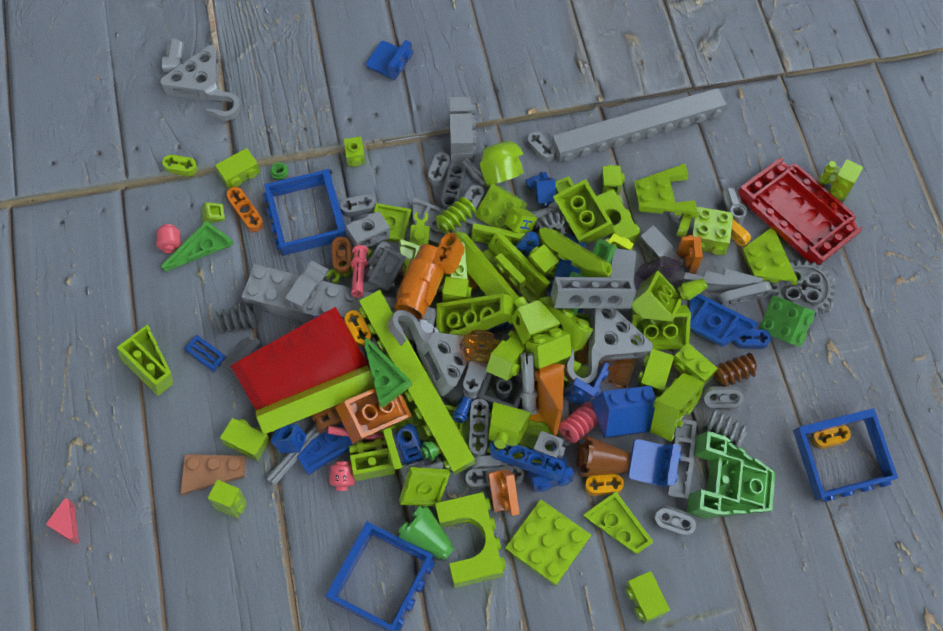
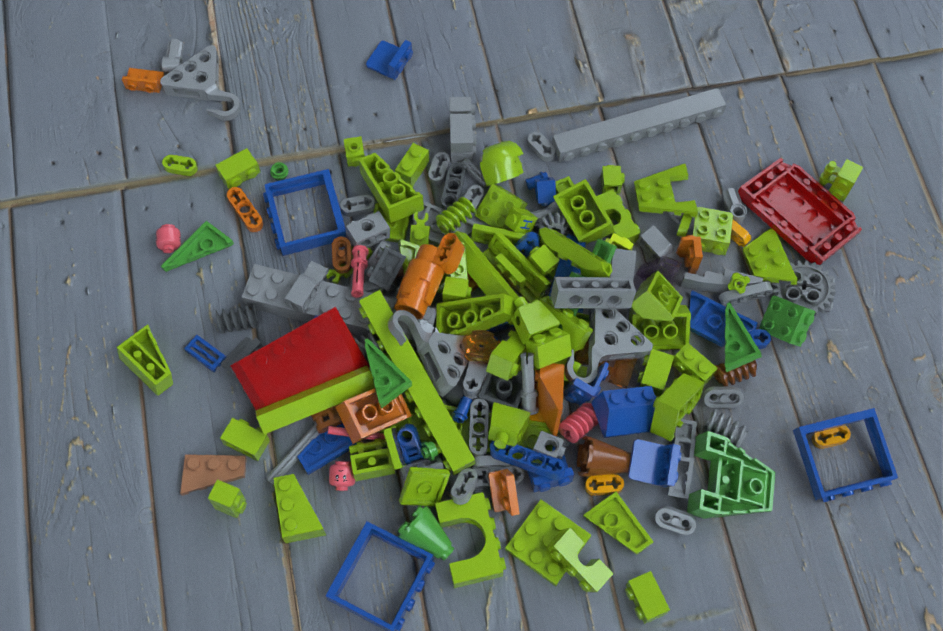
(64, 521): coral slope -> none
(143, 80): none -> orange bracket
(212, 212): lime slope -> none
(289, 439): blue brick -> none
(295, 512): none -> lime wedge
(361, 326): light orange beam -> none
(391, 192): none -> lime wedge
(413, 163): none -> lime brick
(468, 487): none -> light grey beam
(566, 548): none -> lime arch
(692, 288): lime cone -> none
(736, 277): none -> lime plate
(738, 343): none -> bright green wing

